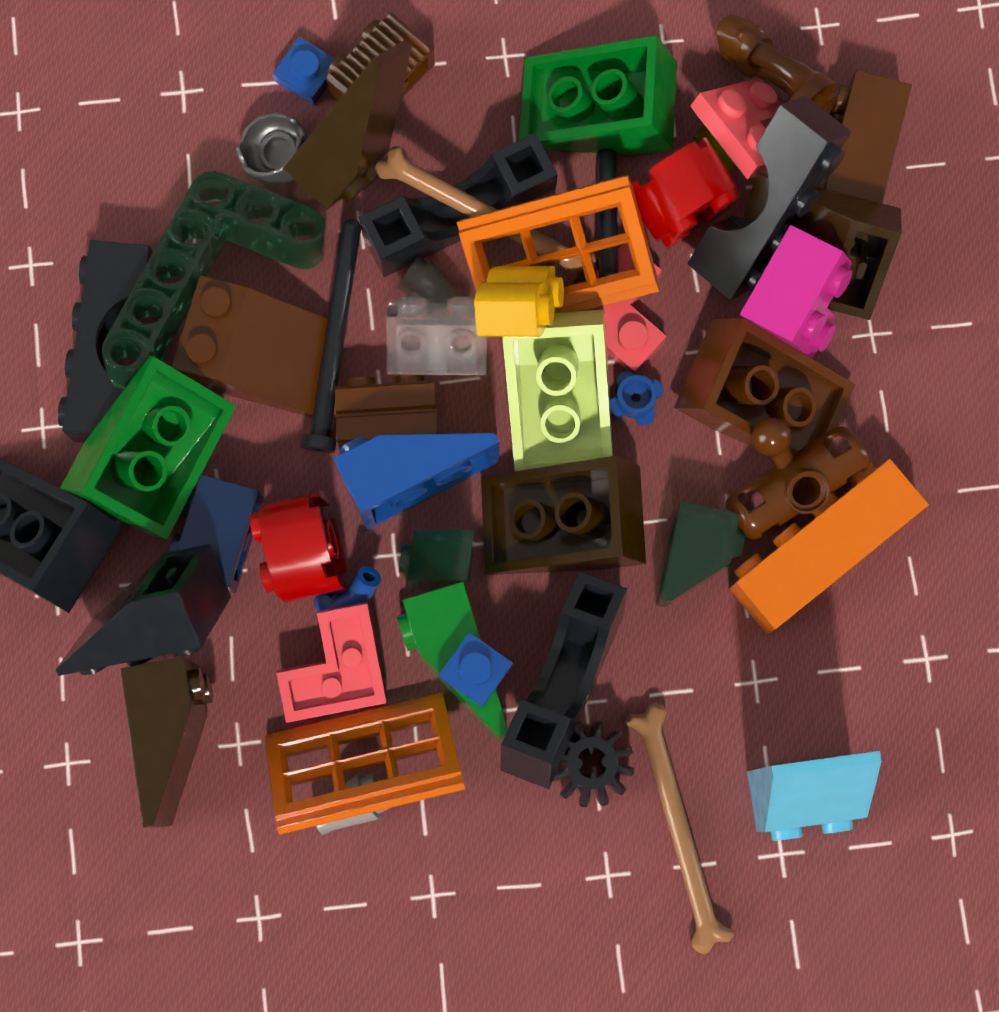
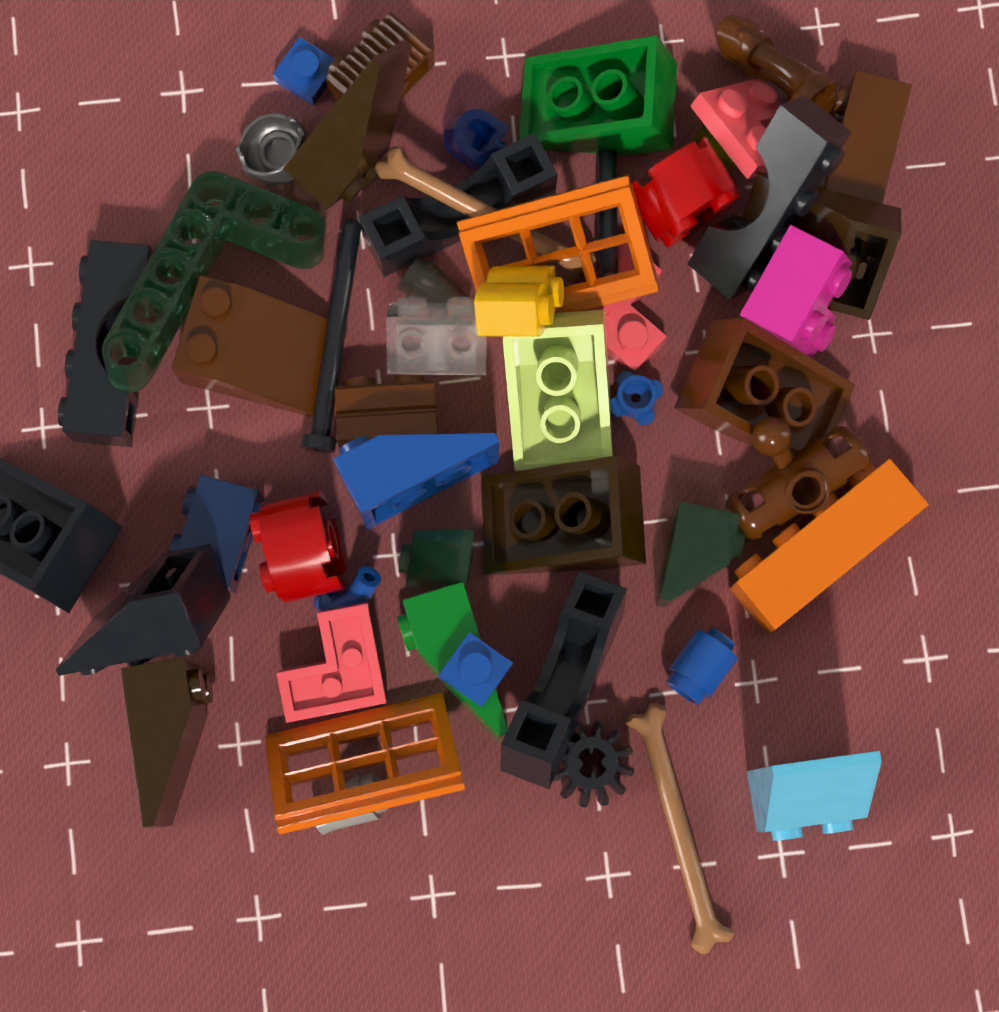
(150, 449): green slope -> none
(474, 137): none -> clear blue plate
(702, 665): none -> blue brick

